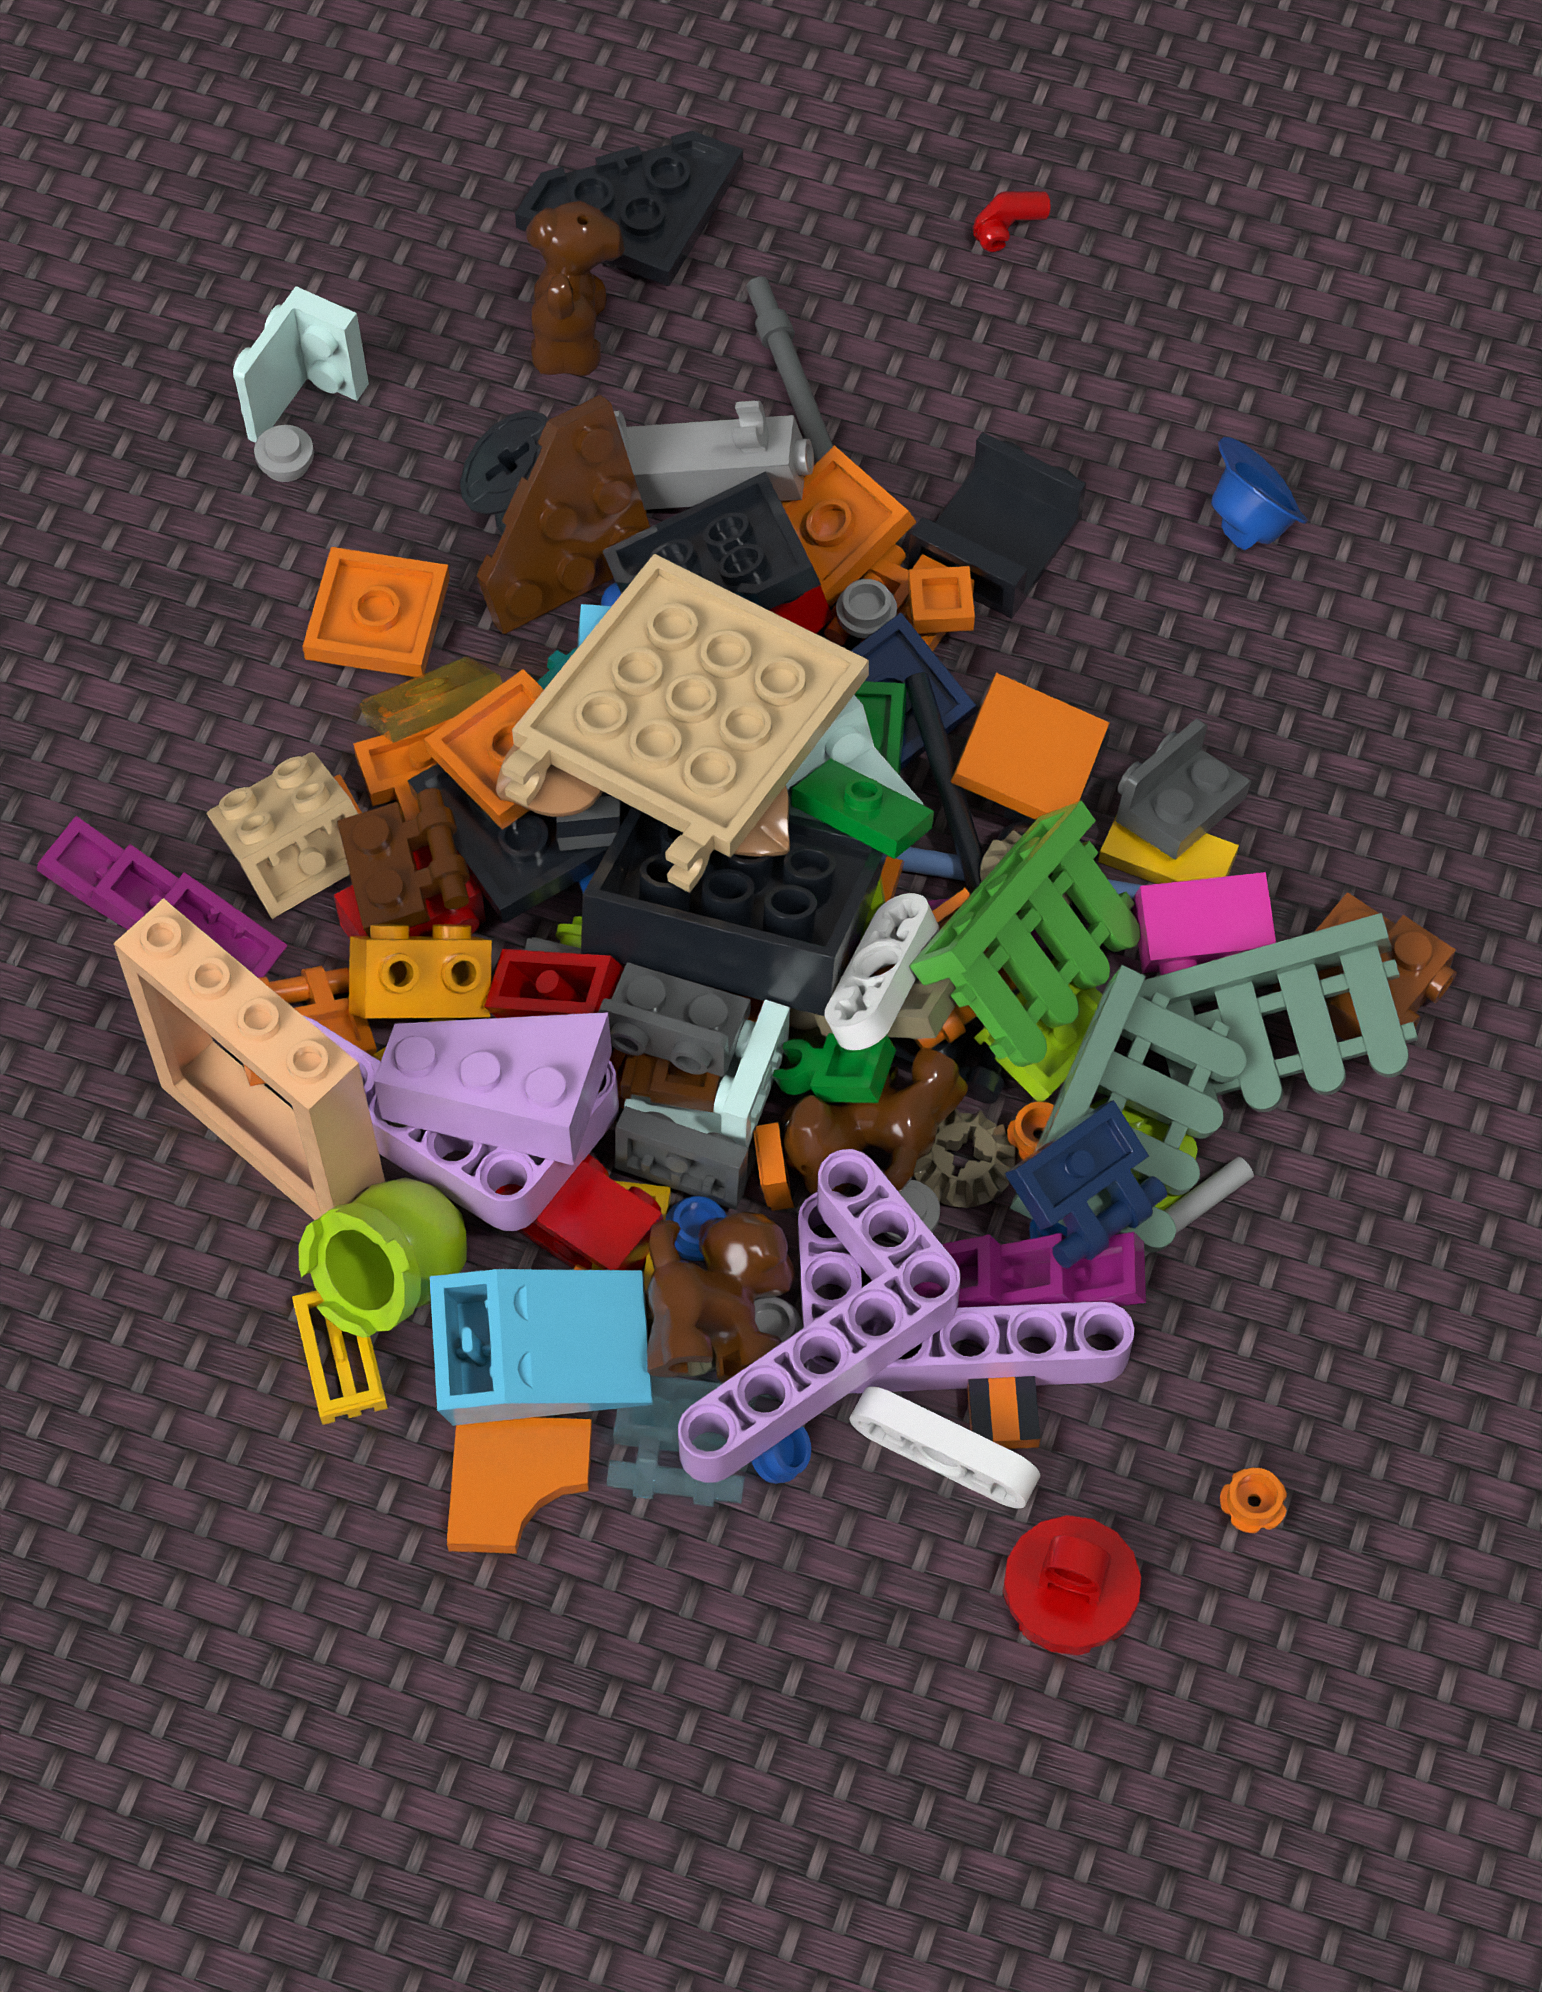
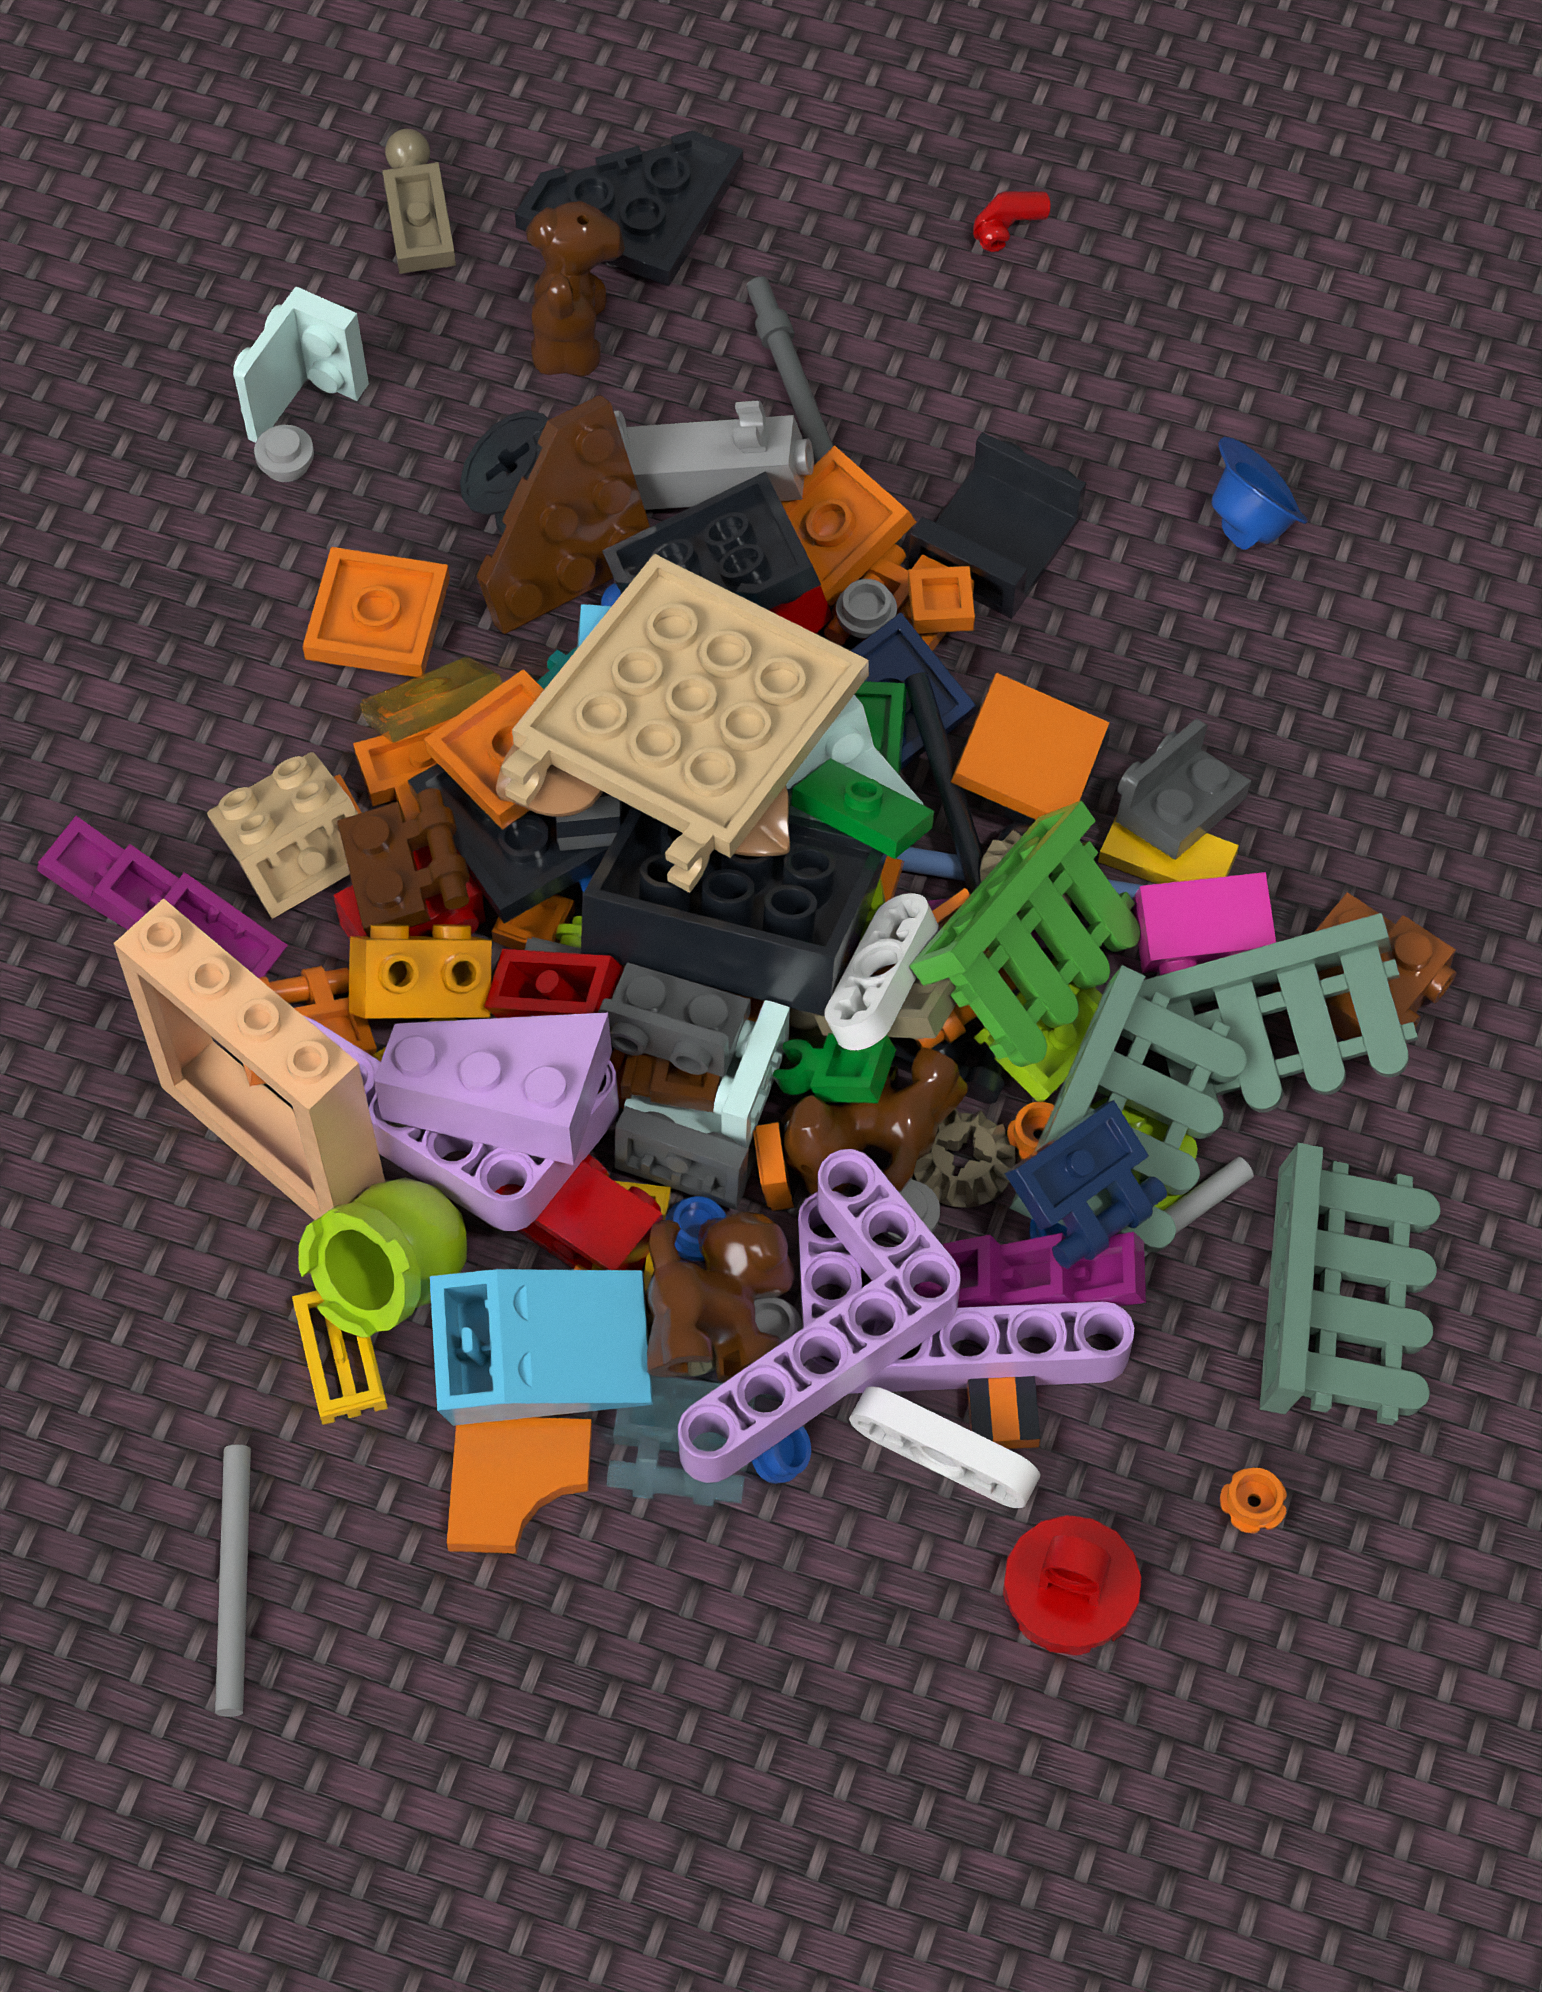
(233, 1581): none -> light grey bar
(416, 204): none -> dark tan plate
(536, 922): none -> orange tile
(1300, 1311): none -> sand green fence

